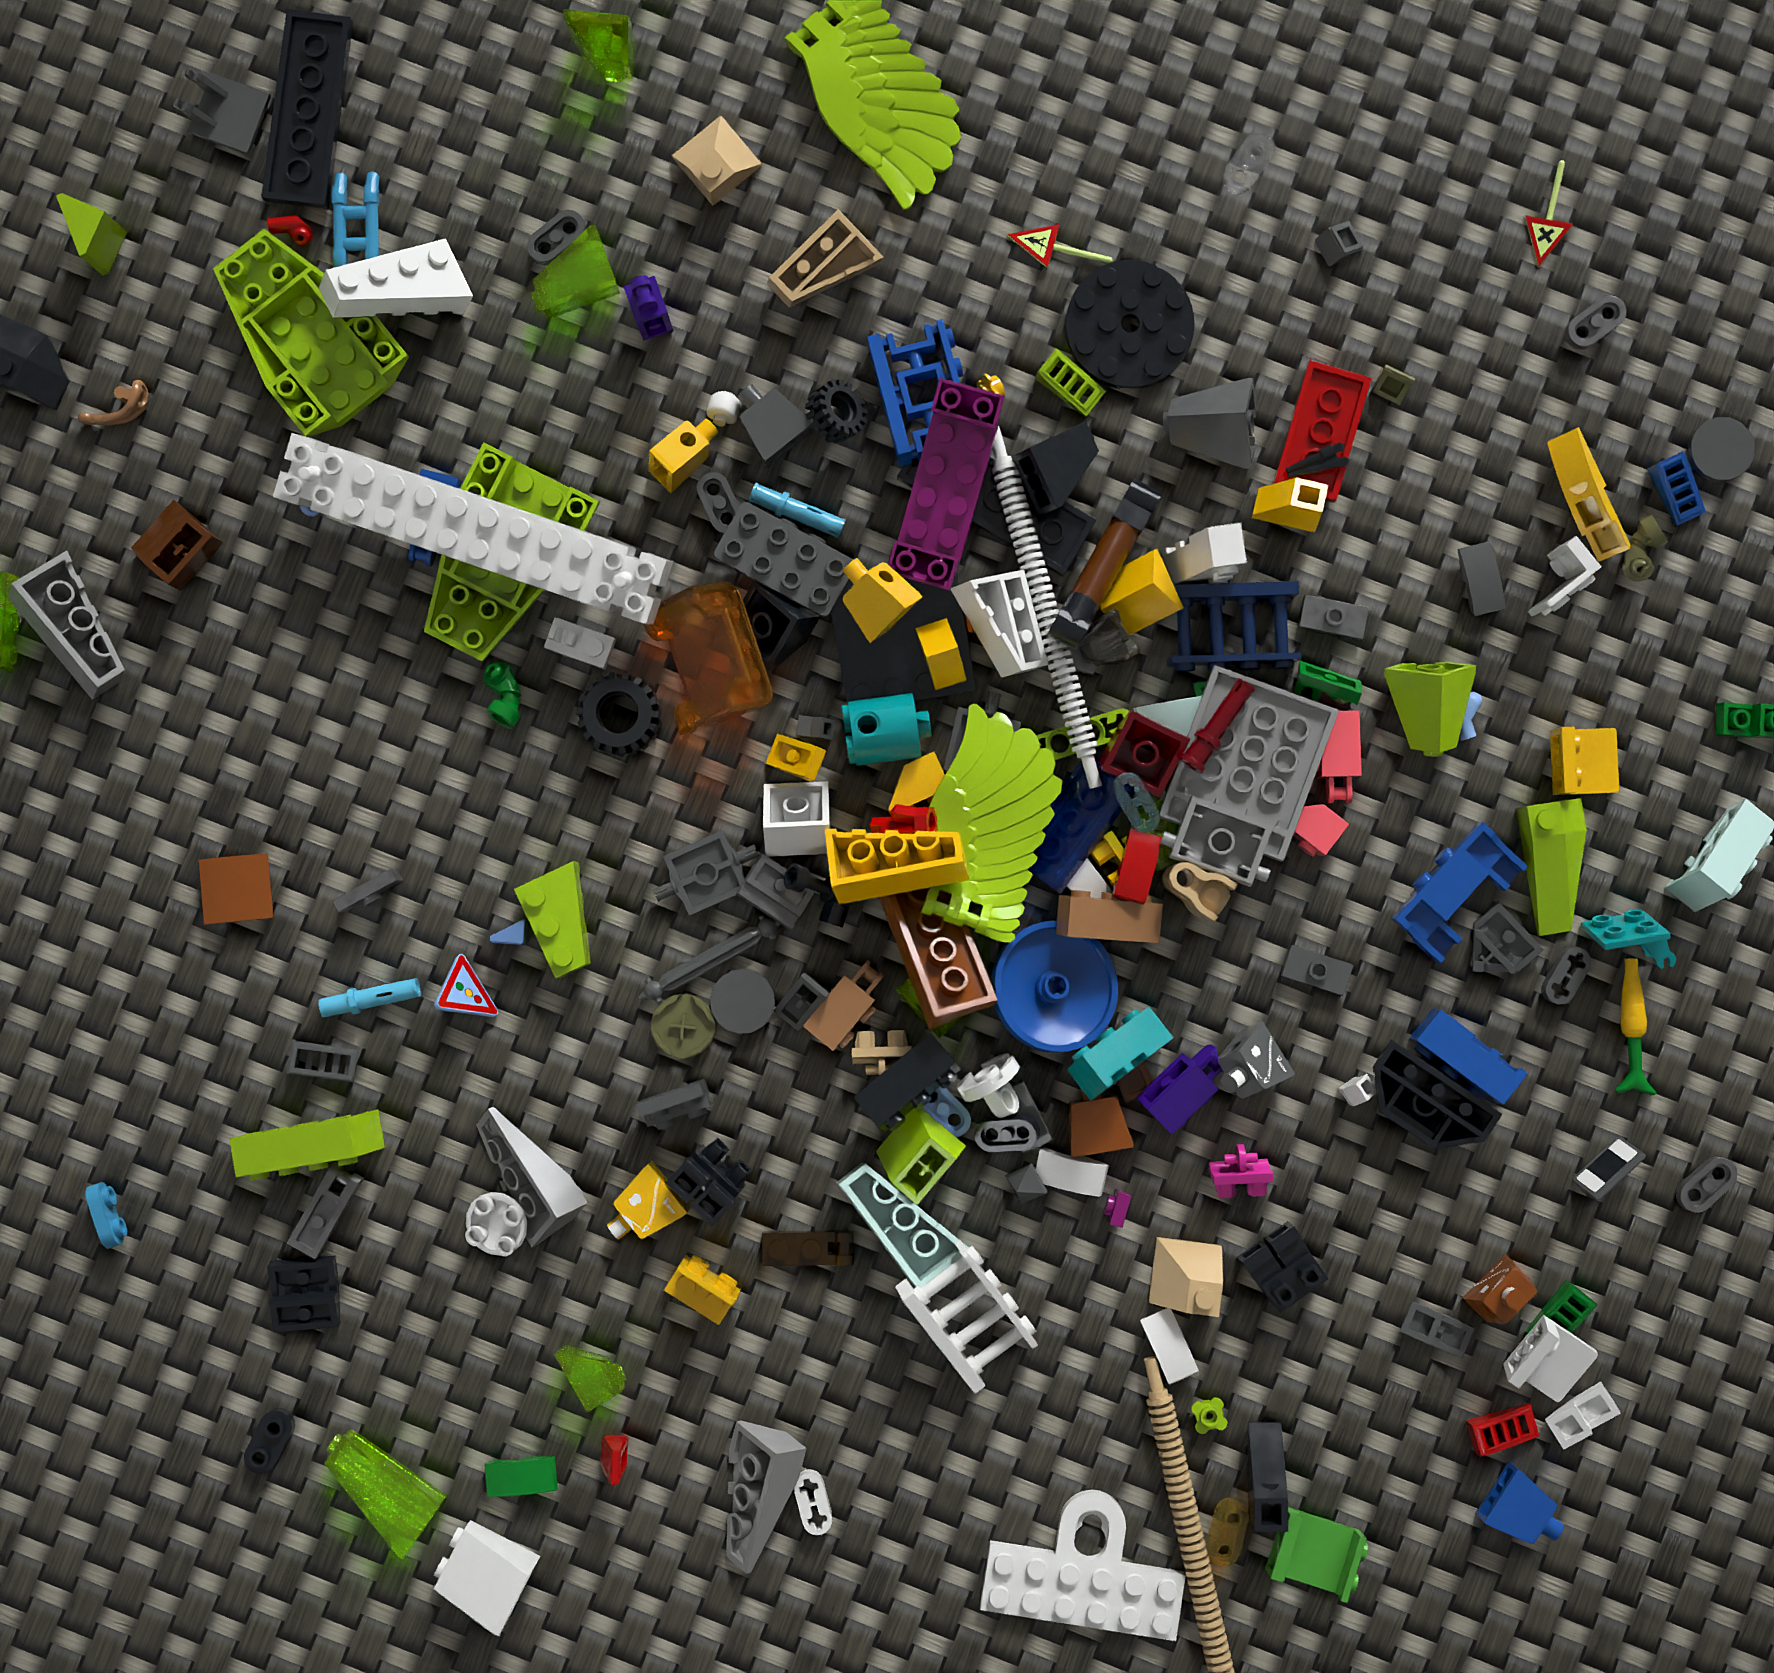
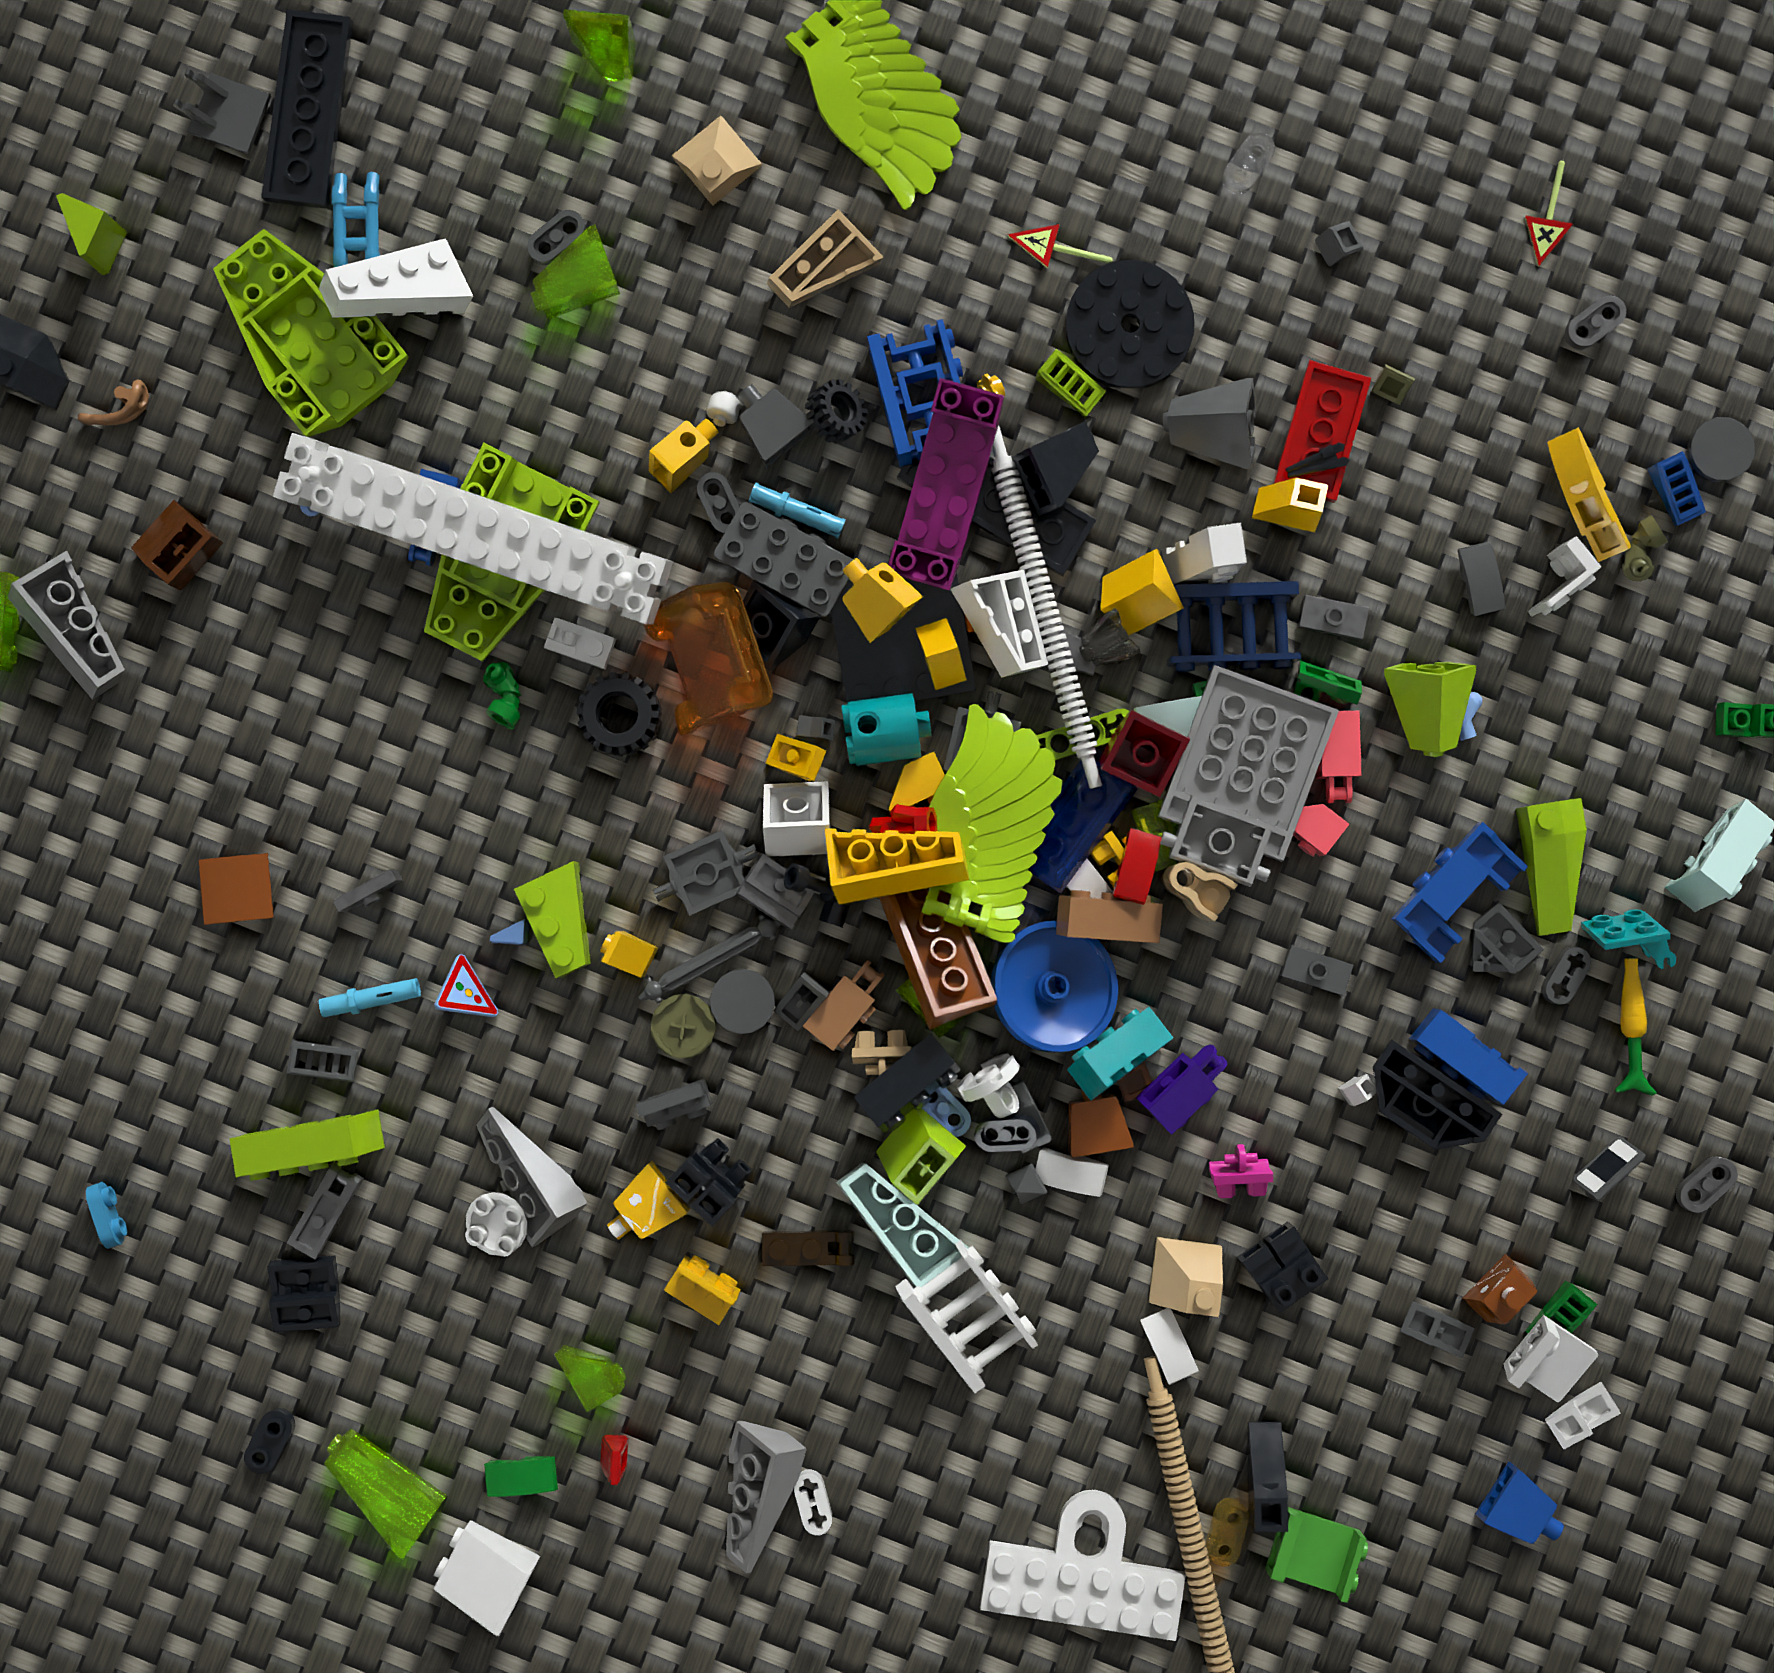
(293, 226): red arm -> none
(628, 953): none -> yellow slope
(648, 307): dark purple brick -> none
(1104, 564): piece -> none
(1116, 1207): magenta plate -> none
(1130, 805): clear light blue beam -> none
(1208, 739): dark red pin -> none
(1212, 1406): lime plate -> none
(1253, 1062): dark grey torso -> none
(1489, 1421): red slope -> none
(1584, 761): yellow bracket -> none

